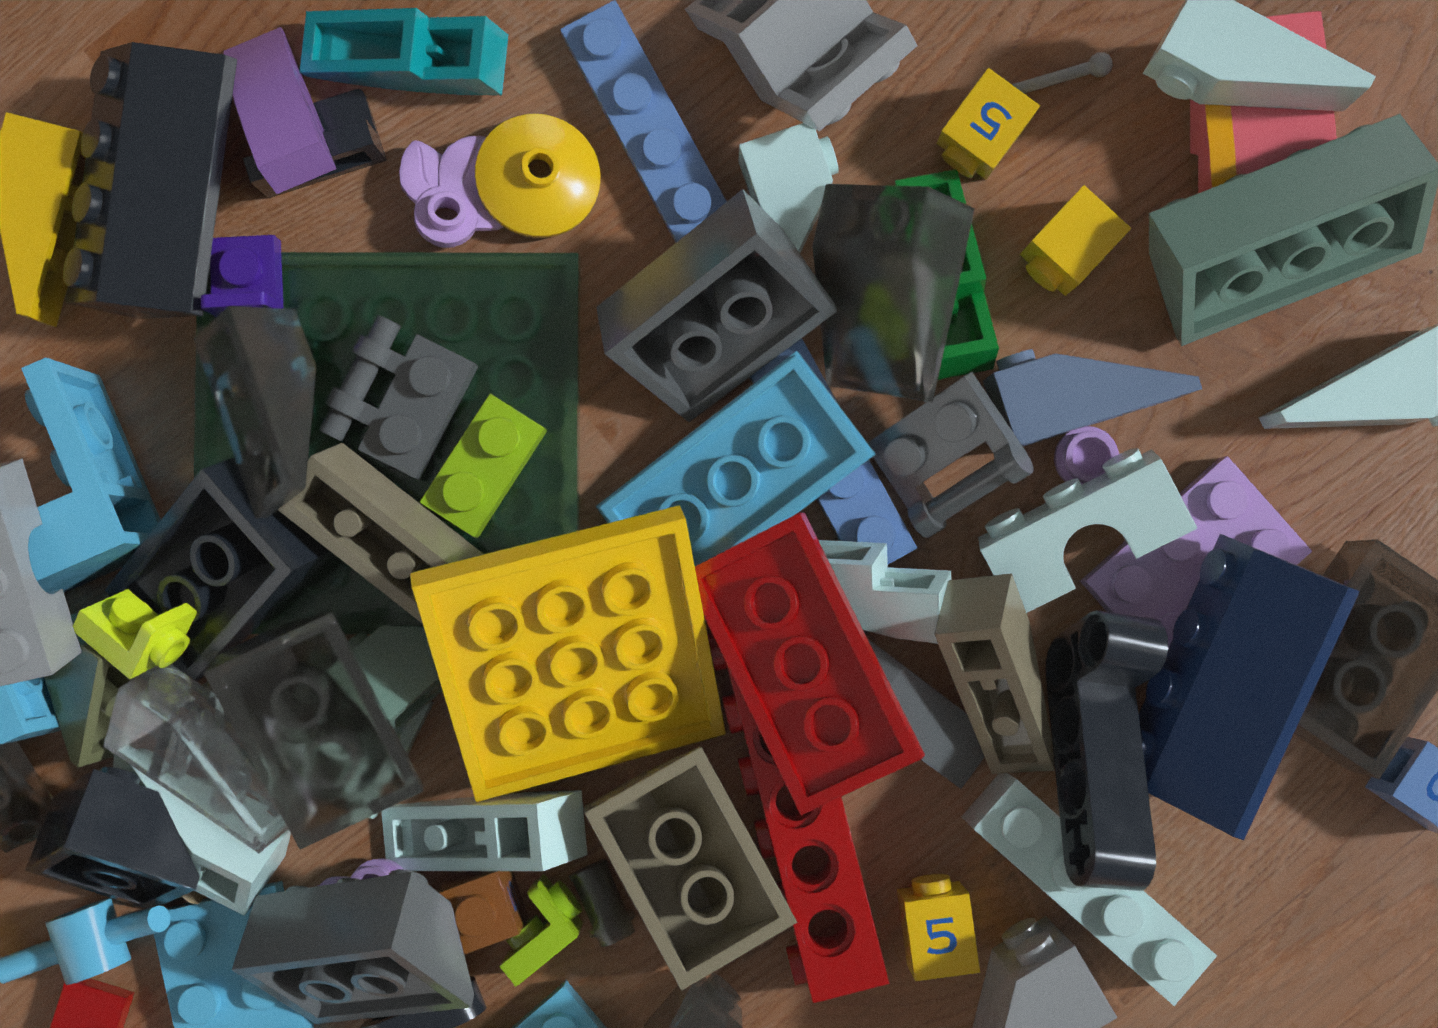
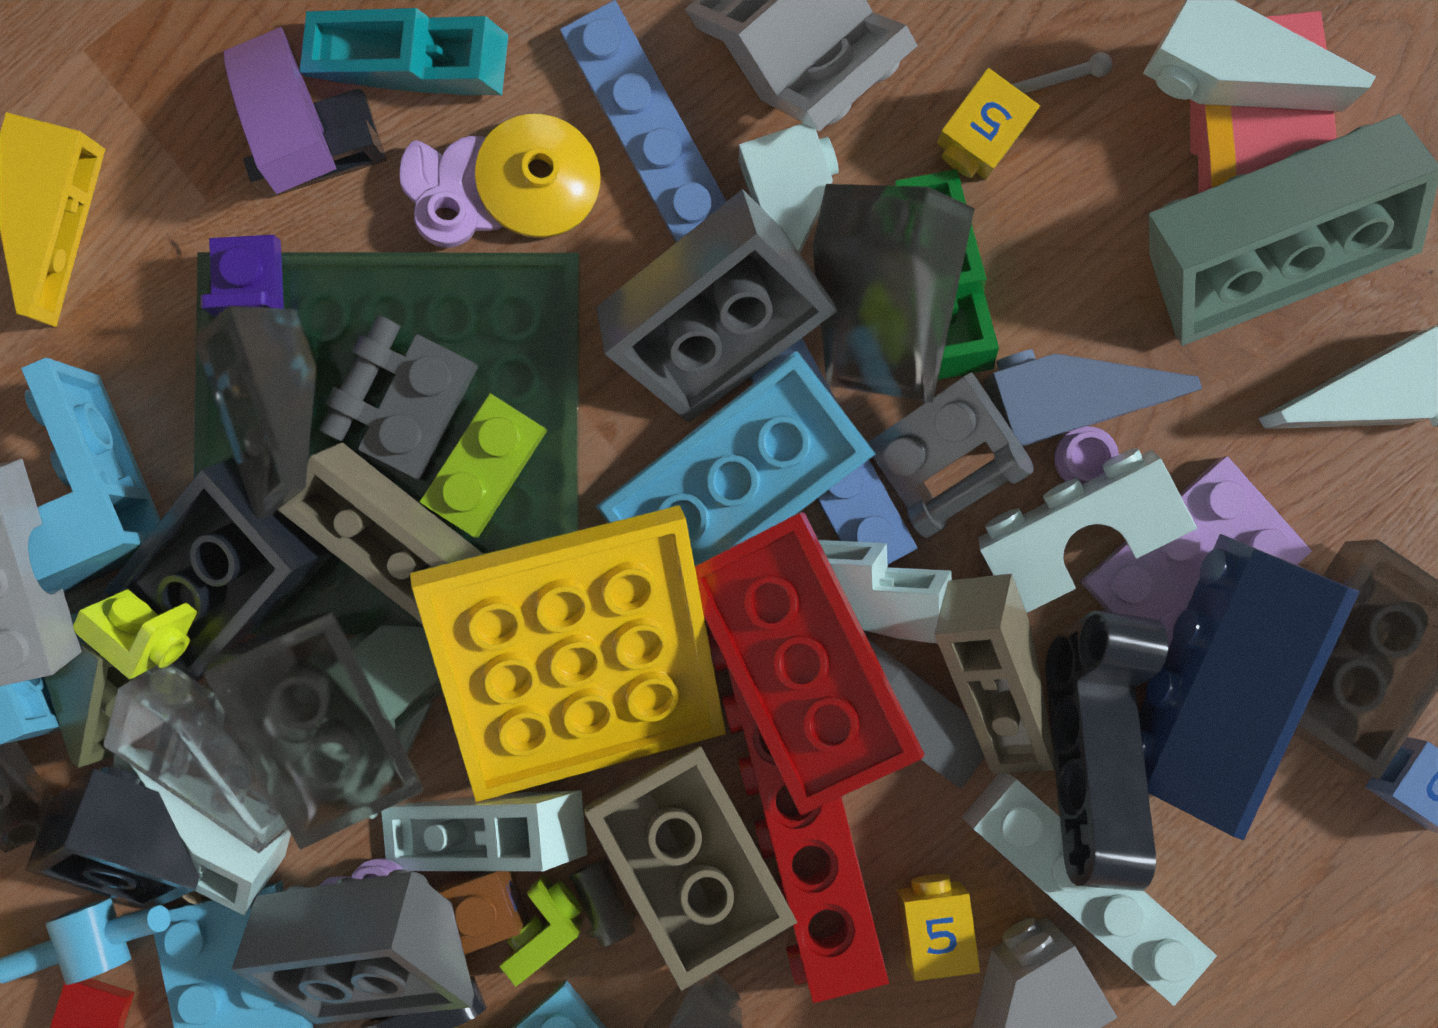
(150, 181): black slope -> none
(1073, 242): yellow brick -> none

